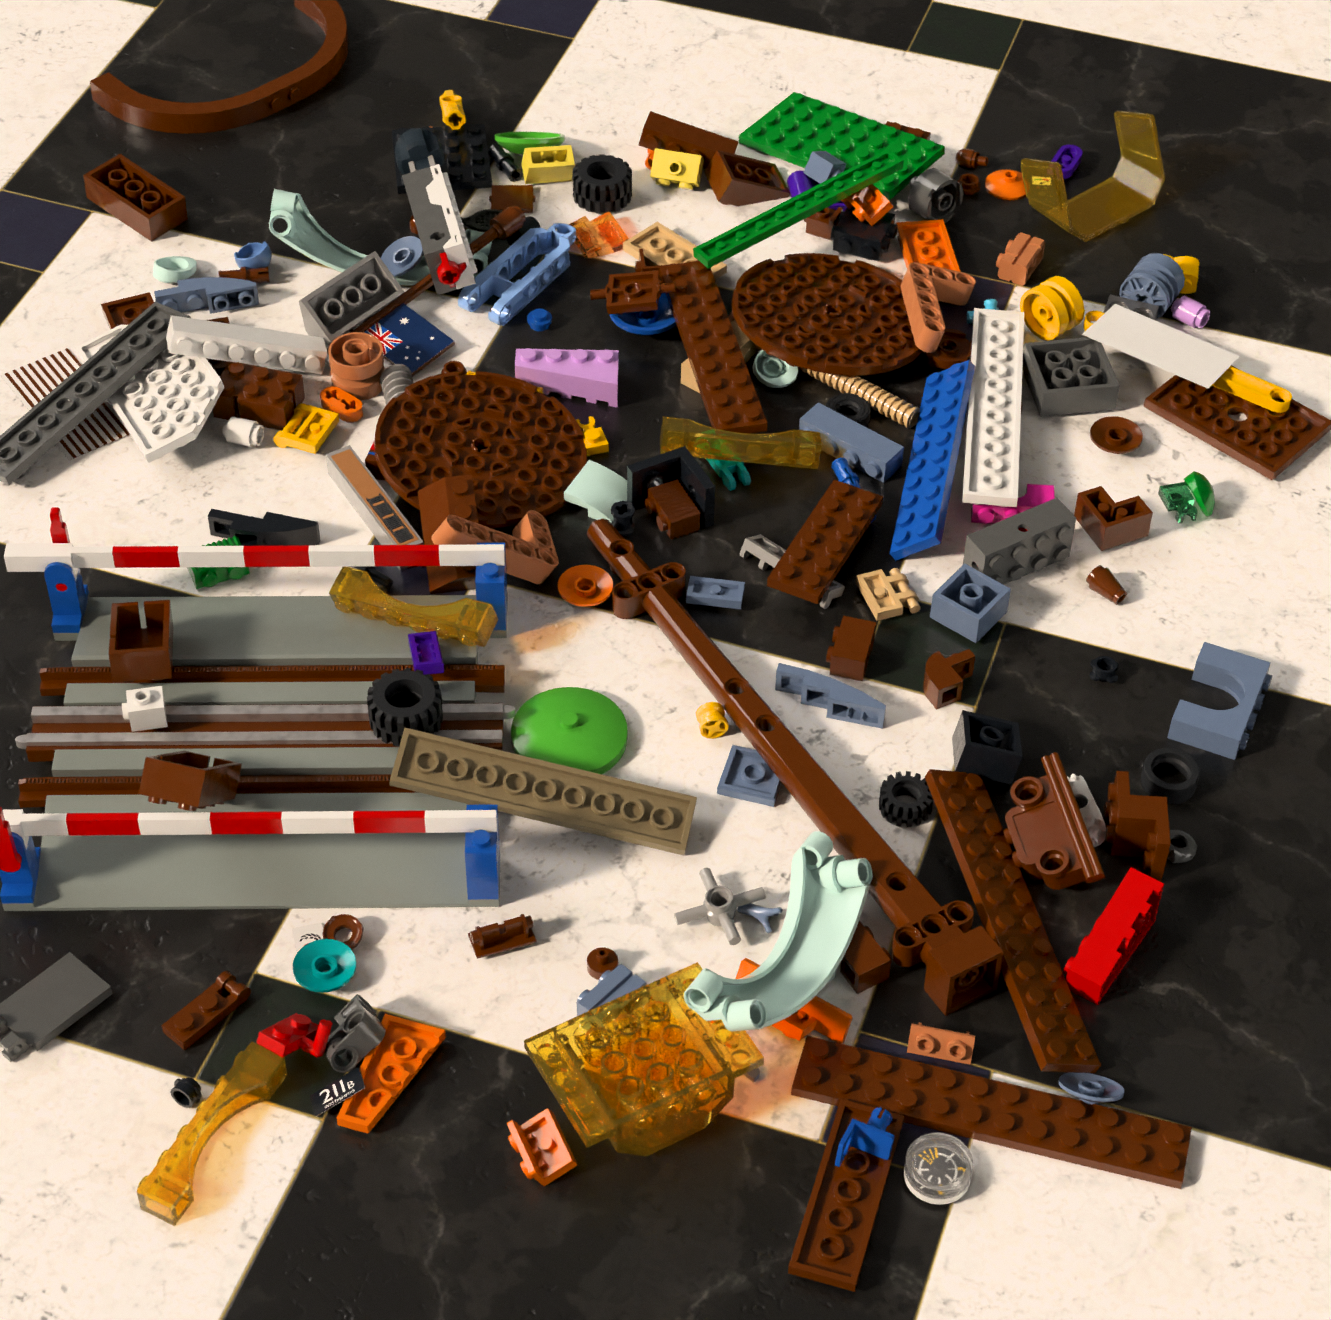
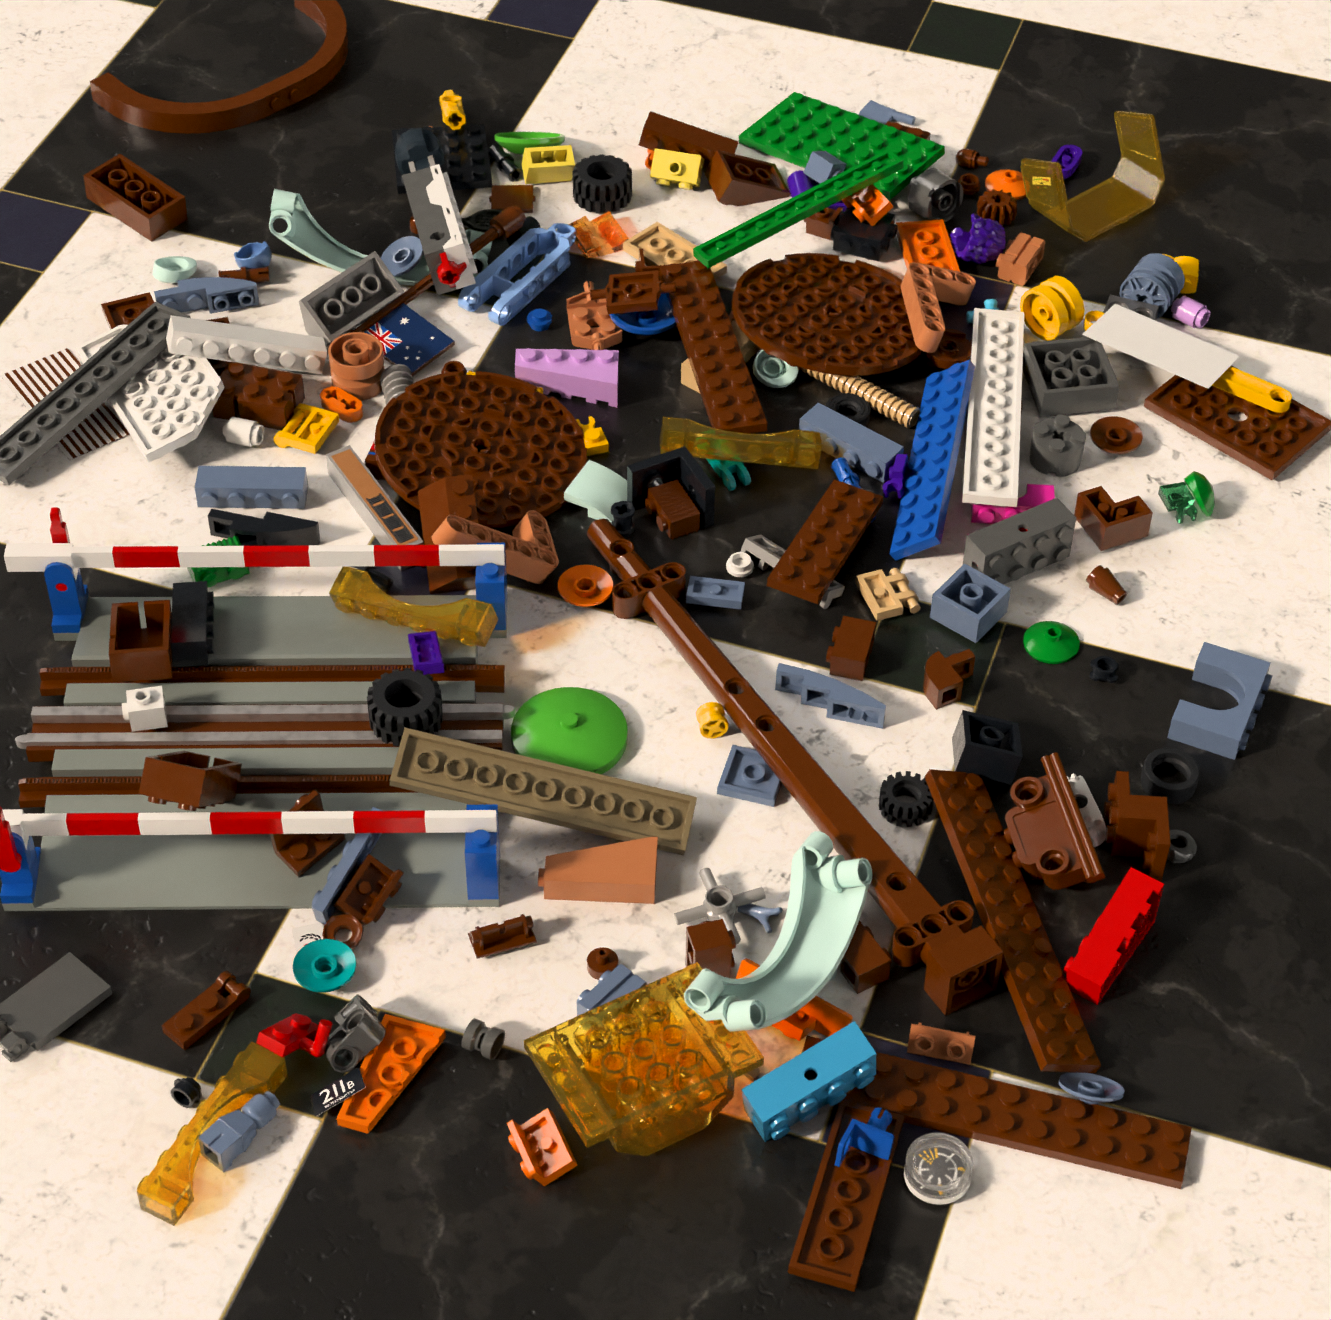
(192, 624): none -> black brick
(236, 1130): none -> sand blue piece
(251, 487): none -> sand blue brick
(305, 850): none -> reddish brown bracket
(340, 874): none -> sand blue plate
(368, 890): none -> reddish brown bracket
(483, 1039): none -> dark grey wheel
(585, 313): none -> nougat plate
(603, 873): none -> nougat slope
(710, 947): none -> reddish brown brick
(740, 564): none -> white plate
(810, 1082): none -> dark azure brick
(882, 114): none -> sand blue piece
(897, 476): none -> dark purple plate
(981, 243): none -> dark purple hair
(997, 206): none -> reddish brown gear
(1051, 642): none -> green dish
(1057, 446): none -> dark grey brick

